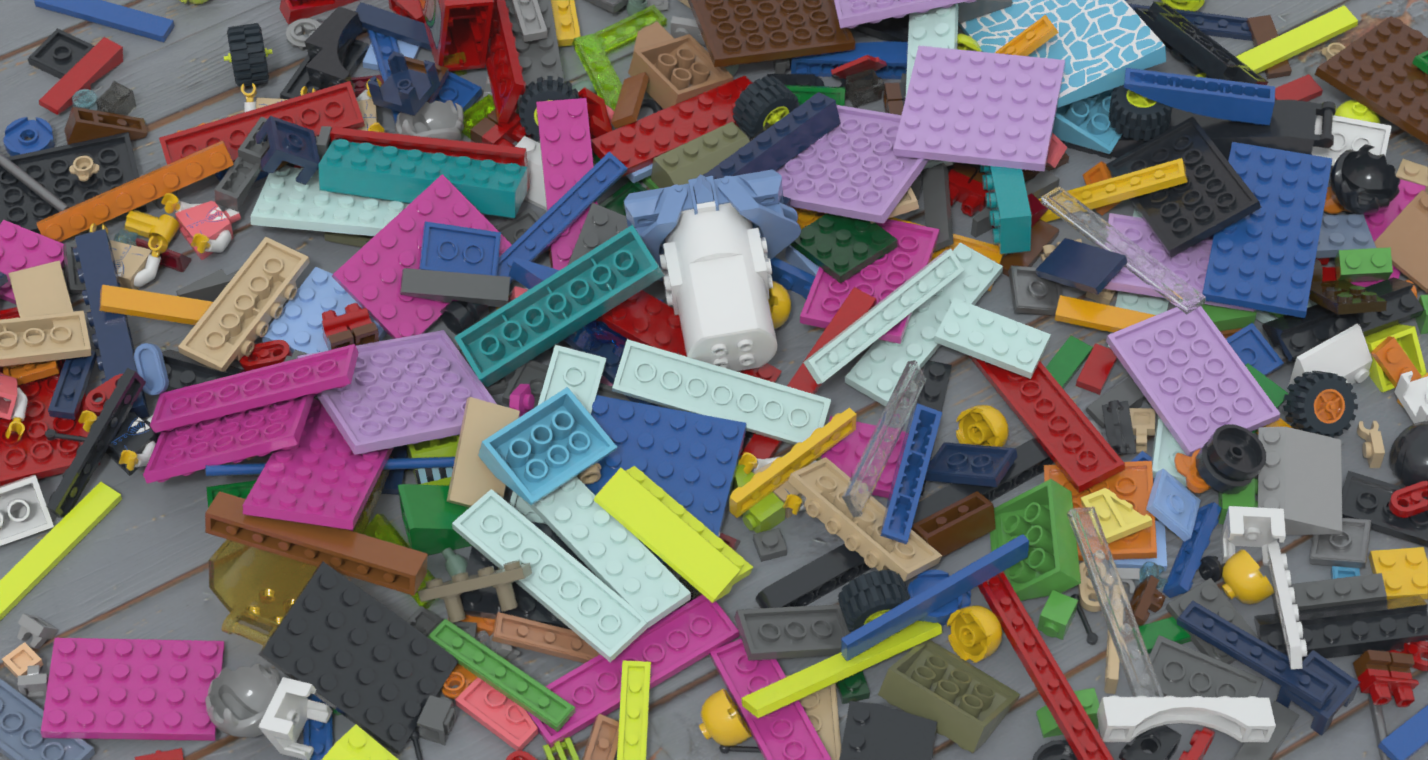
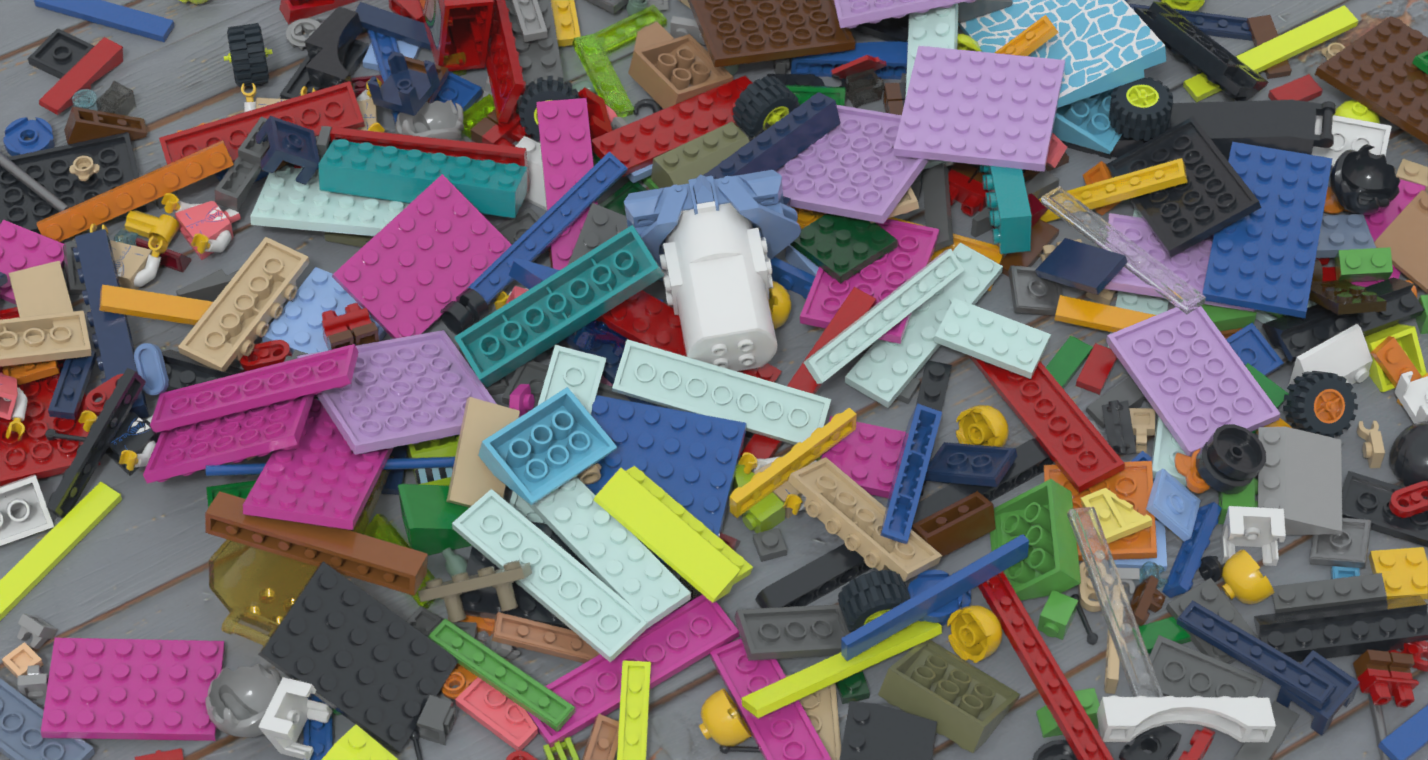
(447, 286): dark grey slope -> none
(459, 249): blue tile -> none
(630, 100): dark orange tile -> none
(884, 439): clear tile -> none
(1205, 95): blue slope -> none
(1286, 606): white plate -> none

